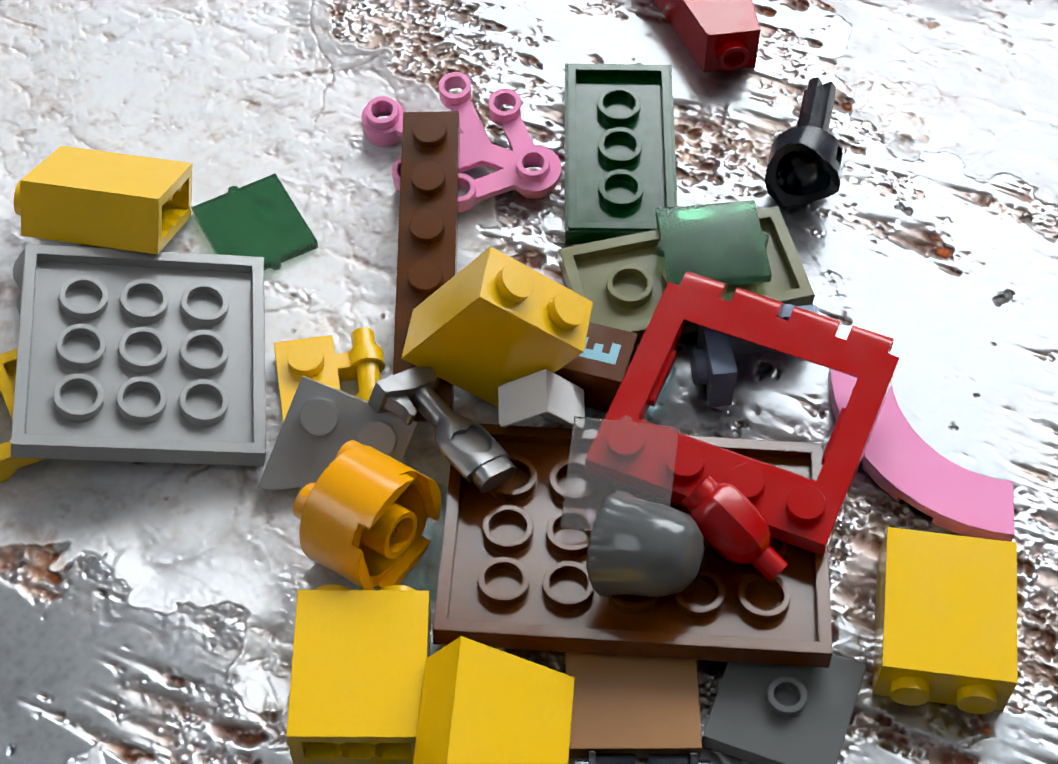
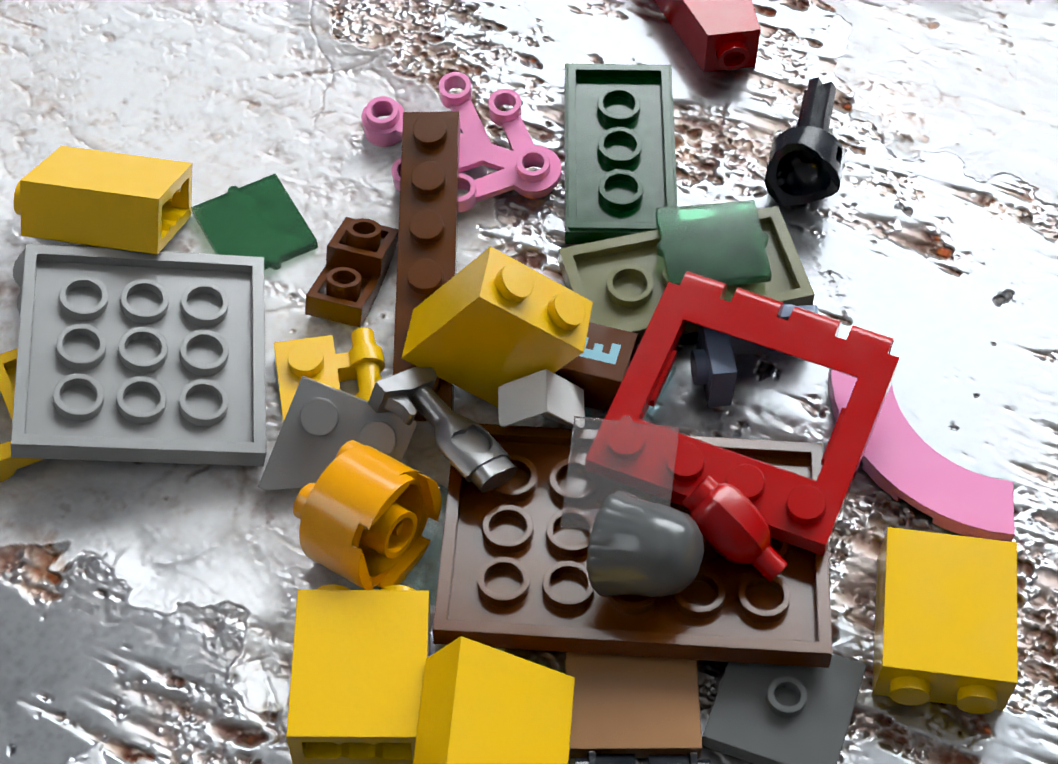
(353, 271): none -> reddish brown slope

